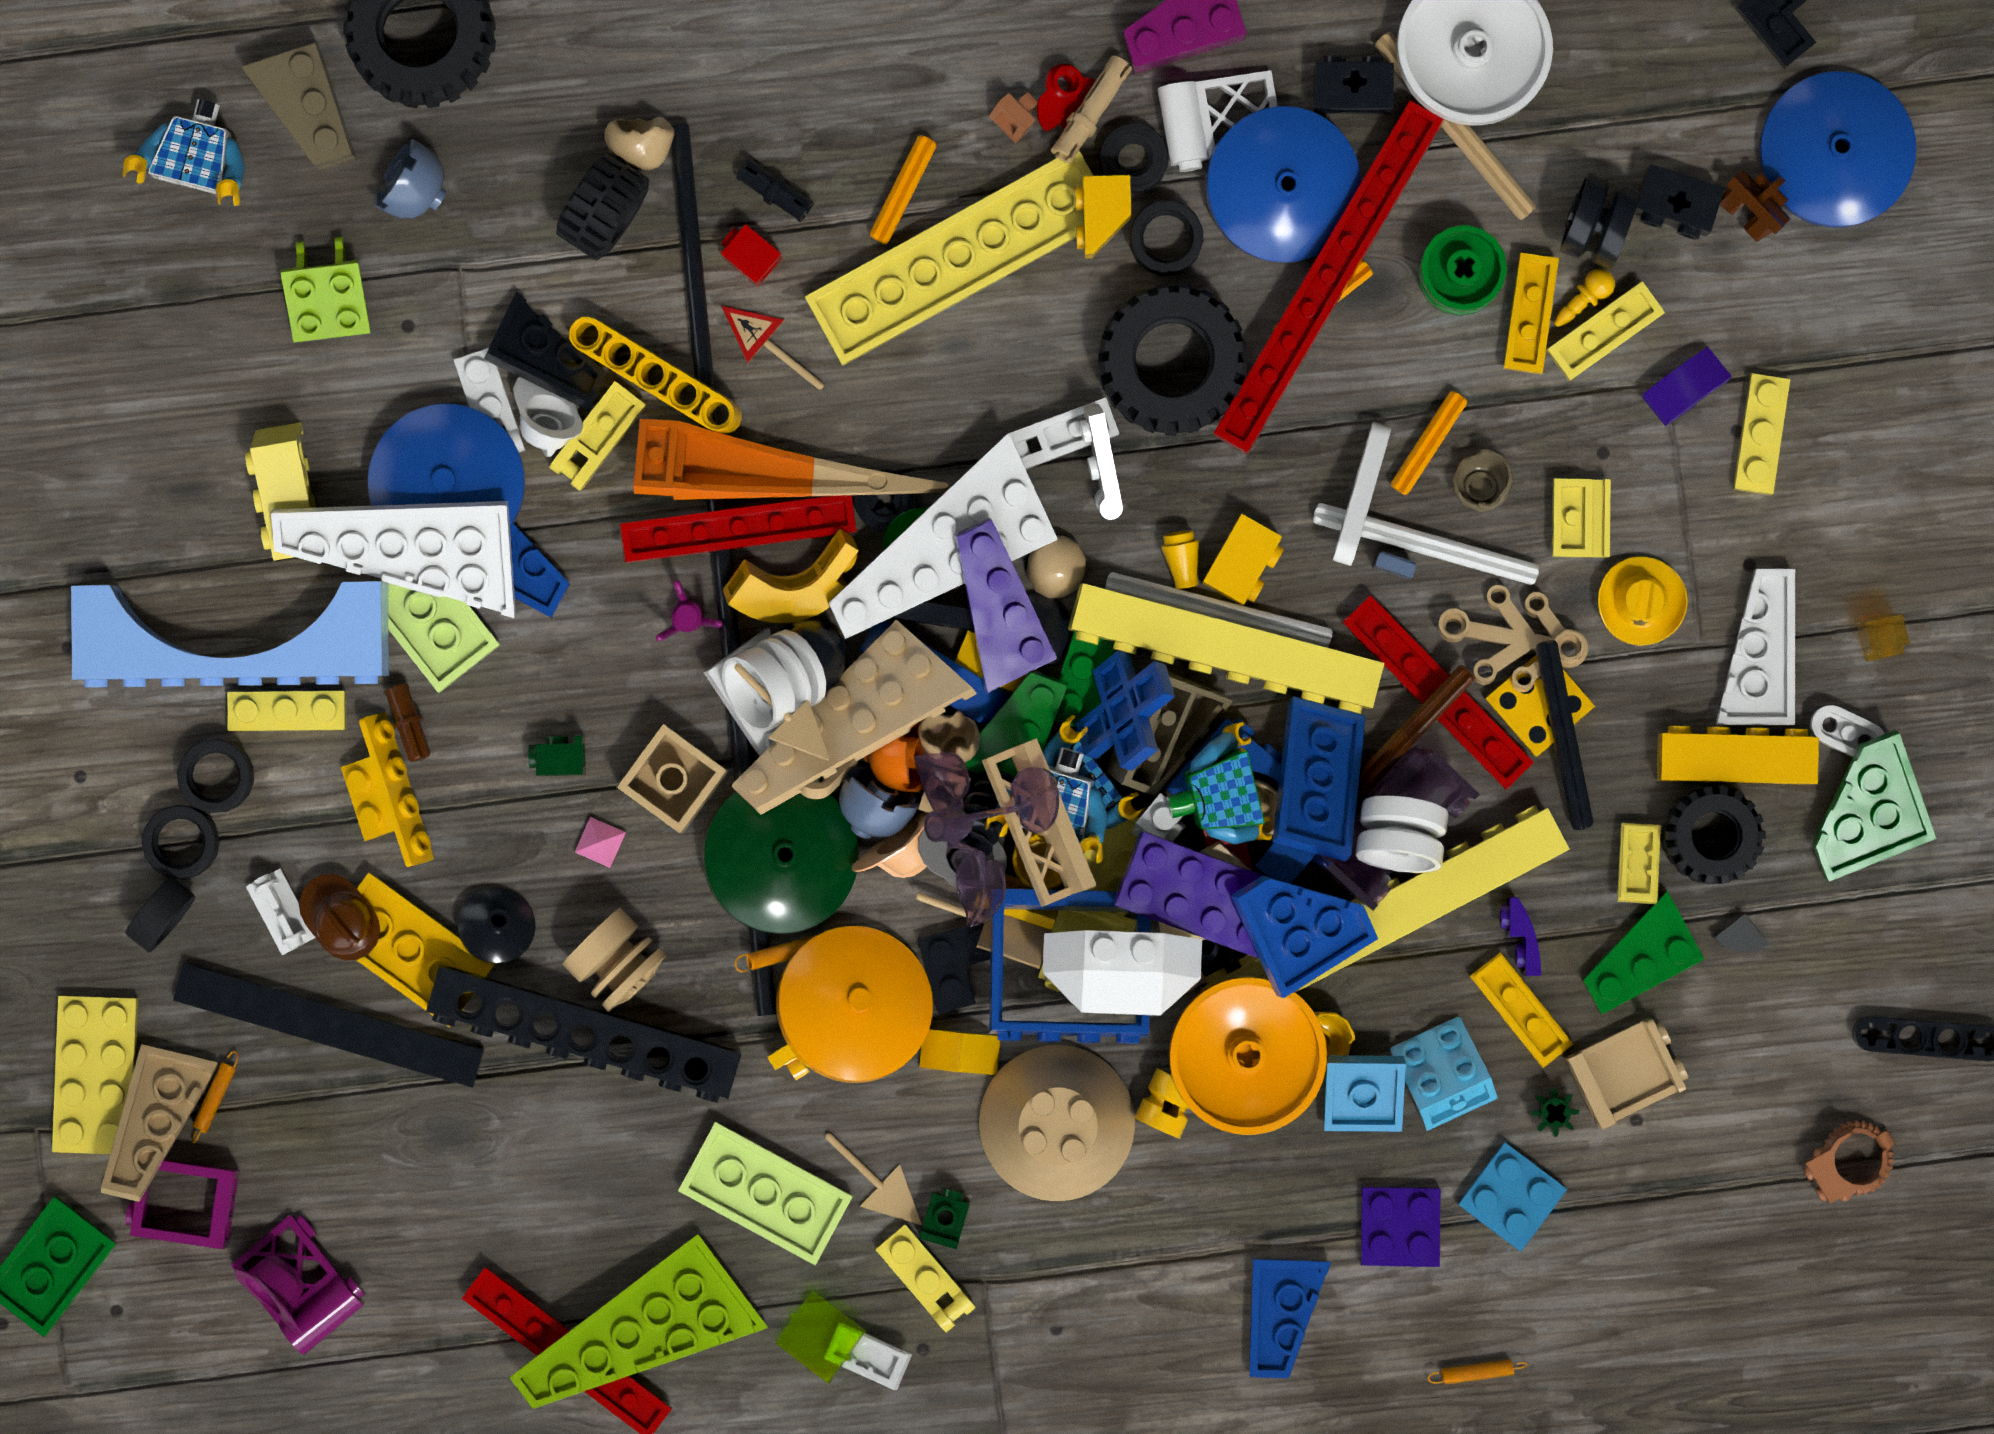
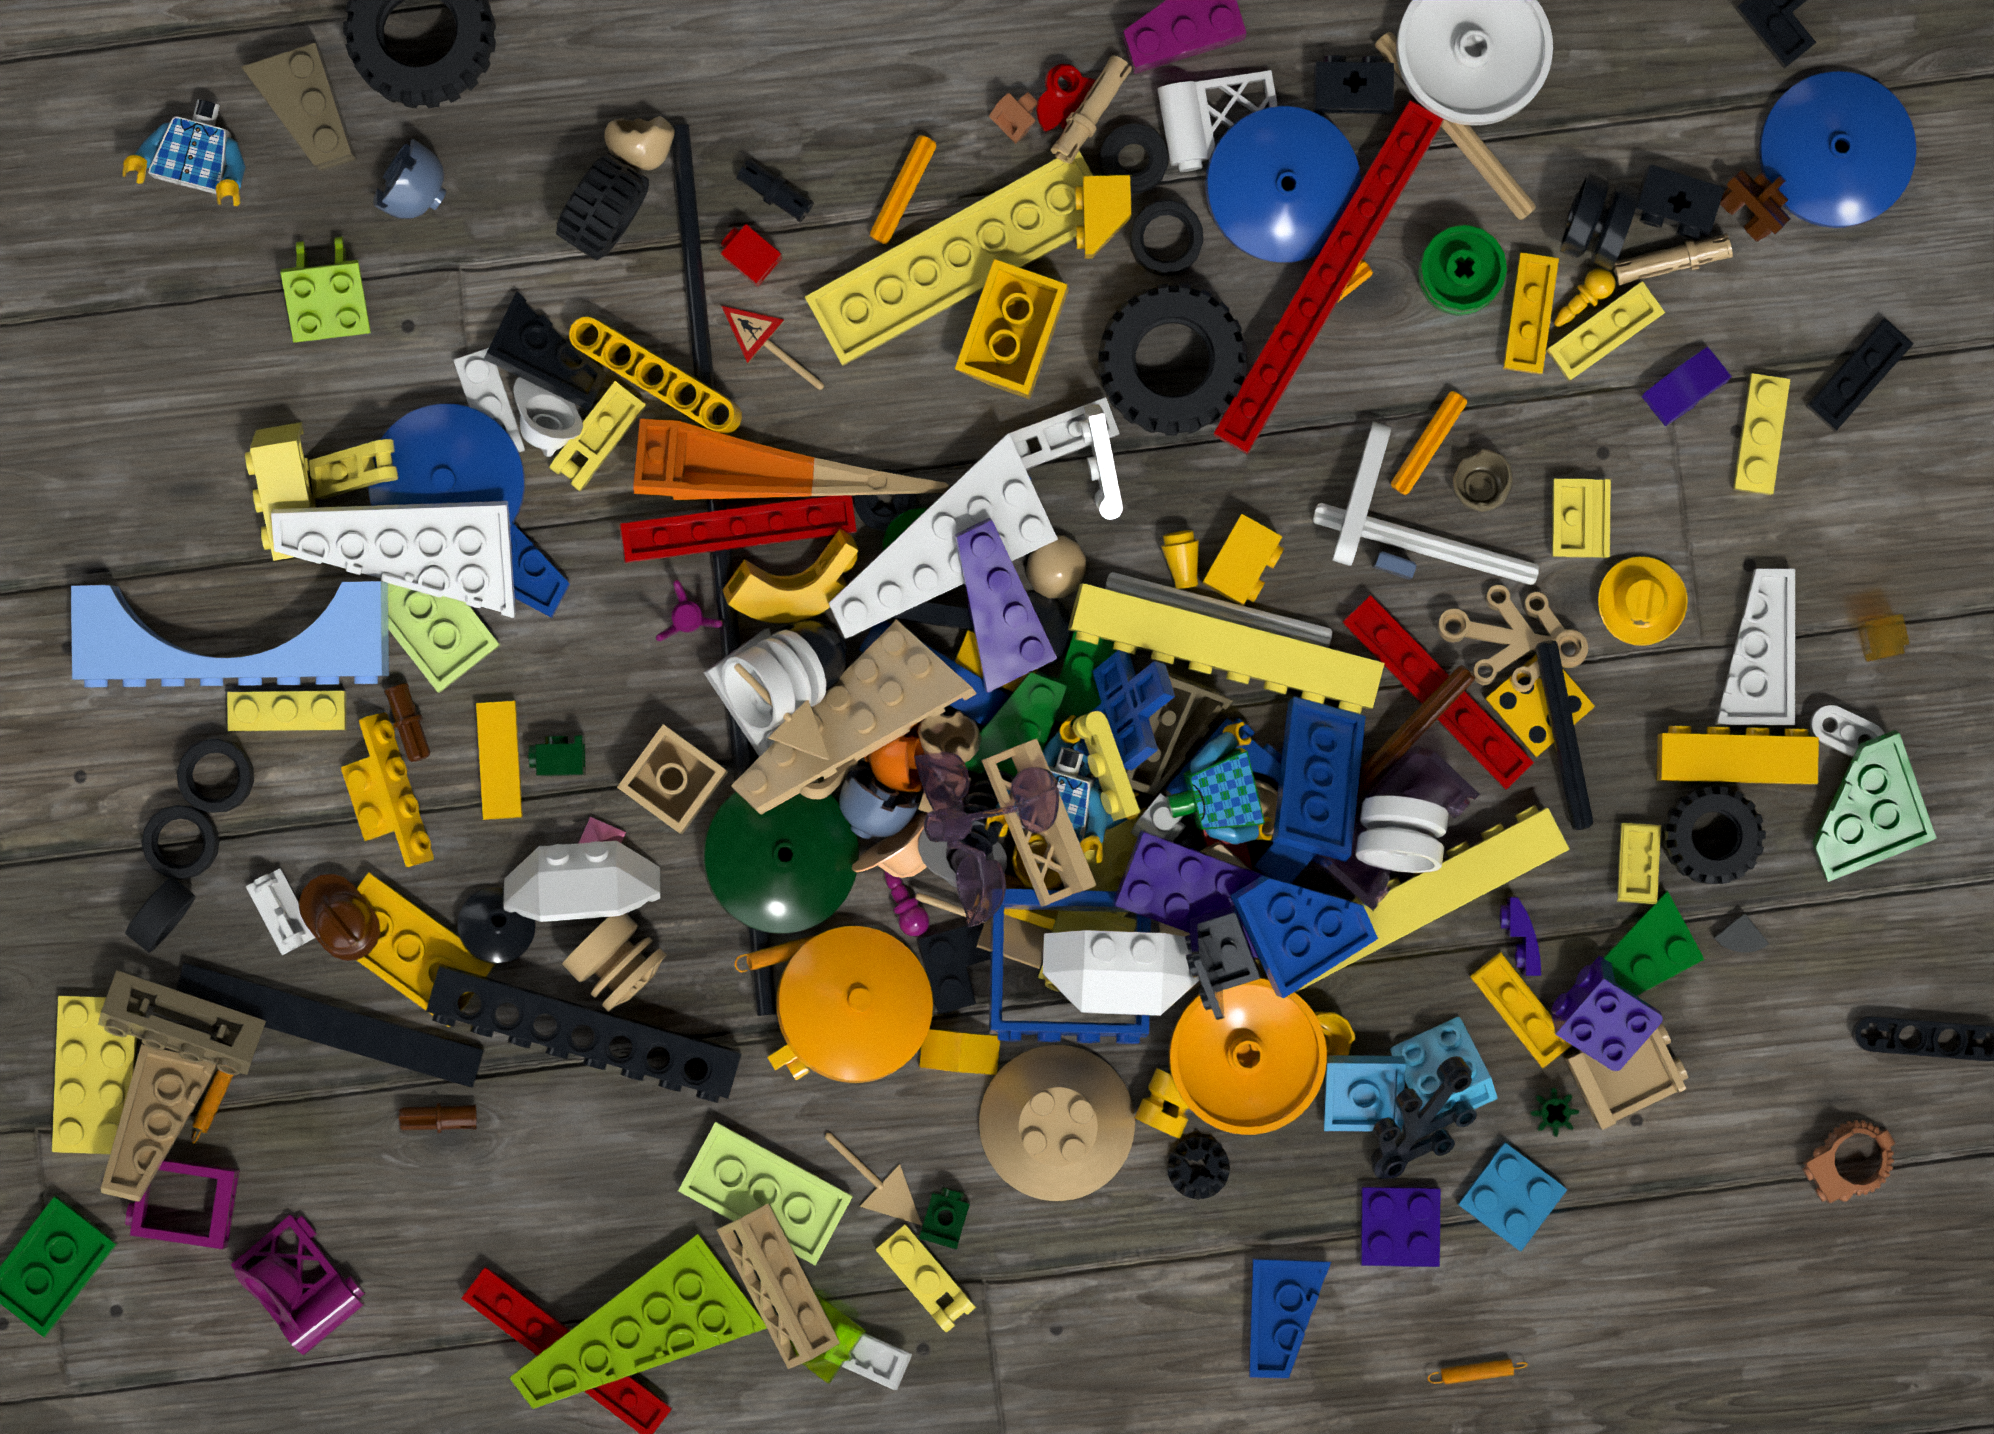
(126, 1012): none -> dark tan brick
(352, 469): none -> light yellow plate
(438, 1117): none -> reddish brown axle
(499, 760): none -> yellow tile
(581, 882): none -> white wedge
(781, 1285): none -> tan fence
(912, 918): none -> magenta bar
(1012, 328): none -> yellow slope
(1106, 765): none -> light yellow plate
(1180, 1172): none -> black gear
(1219, 956): none -> black bracket
(1392, 1158): none -> black plant
(1603, 1017): none -> dark purple bracket
(1664, 261): none -> tan pin
(1859, 374): none -> black tile

